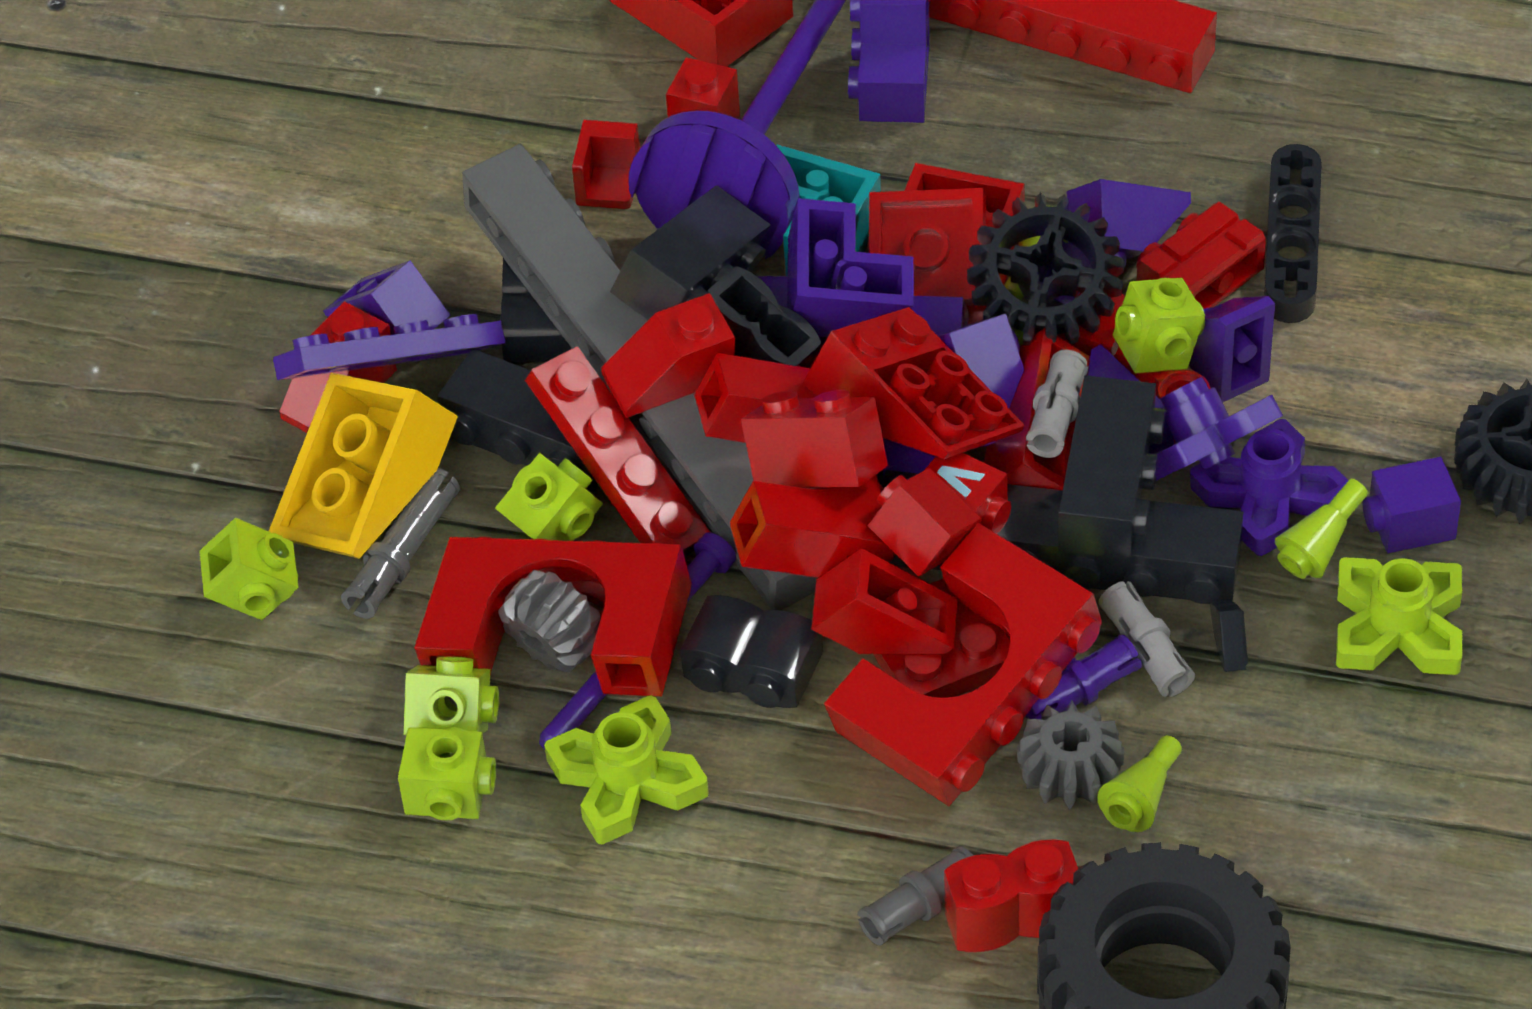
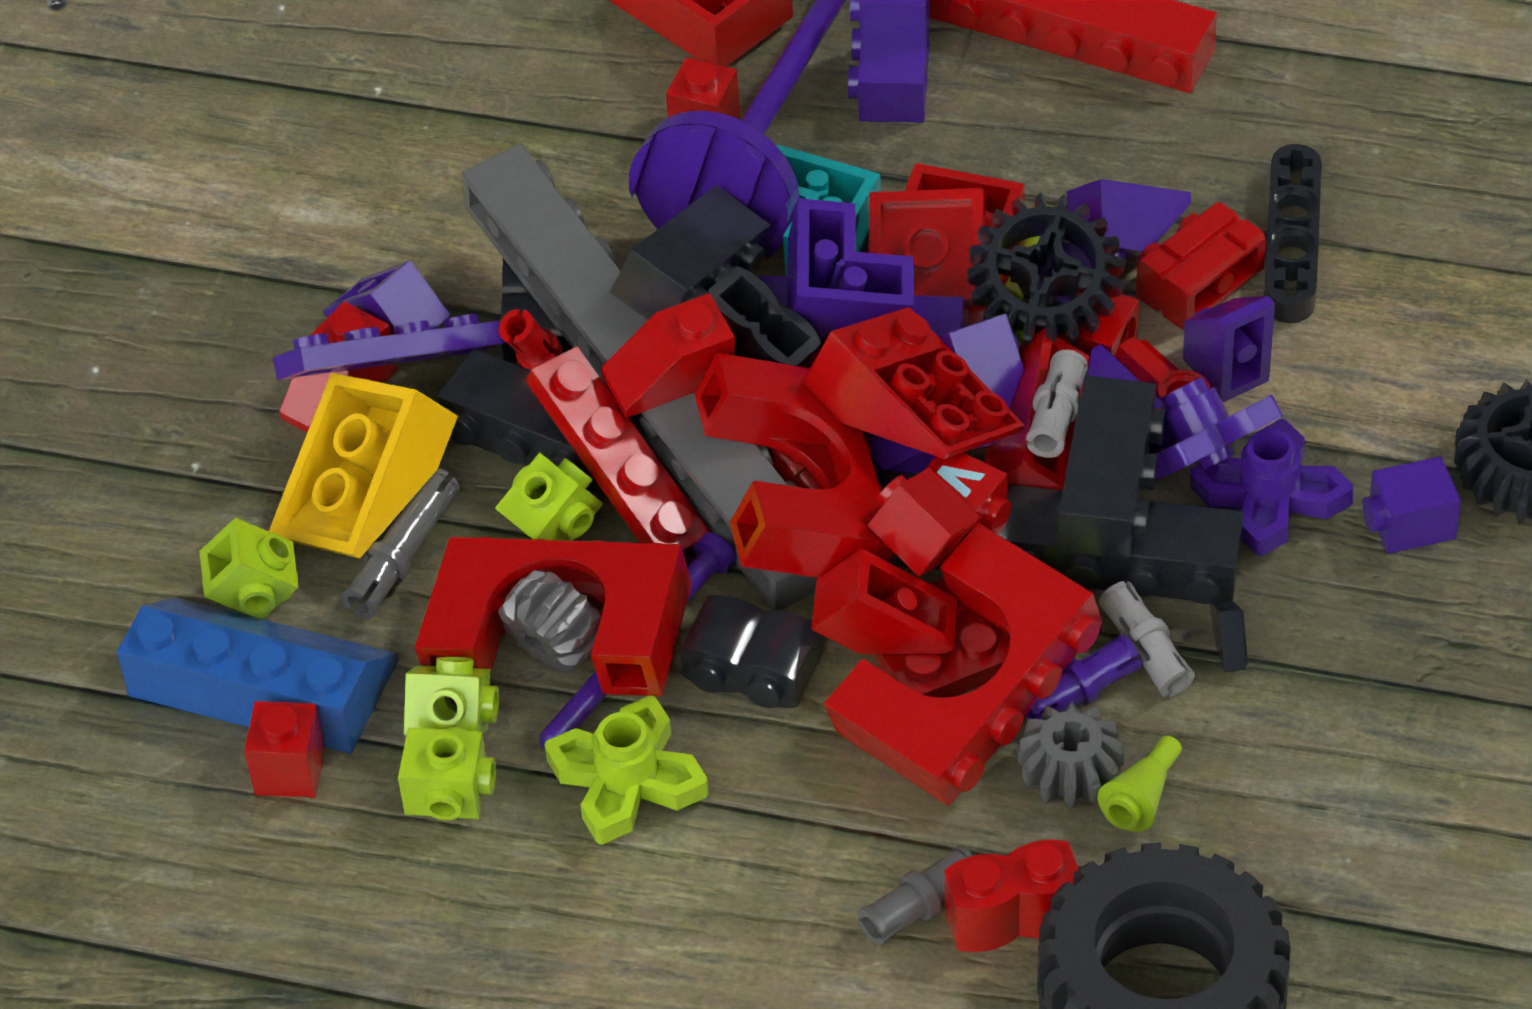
(226, 660): none -> blue slope
(284, 749): none -> red brick
(528, 339): none -> red pin
(604, 163): red panel -> none
(815, 440): red brick -> none
(1158, 325): lime brick -> none
(1312, 541): lime cone -> none
(1399, 609): lime plant -> none

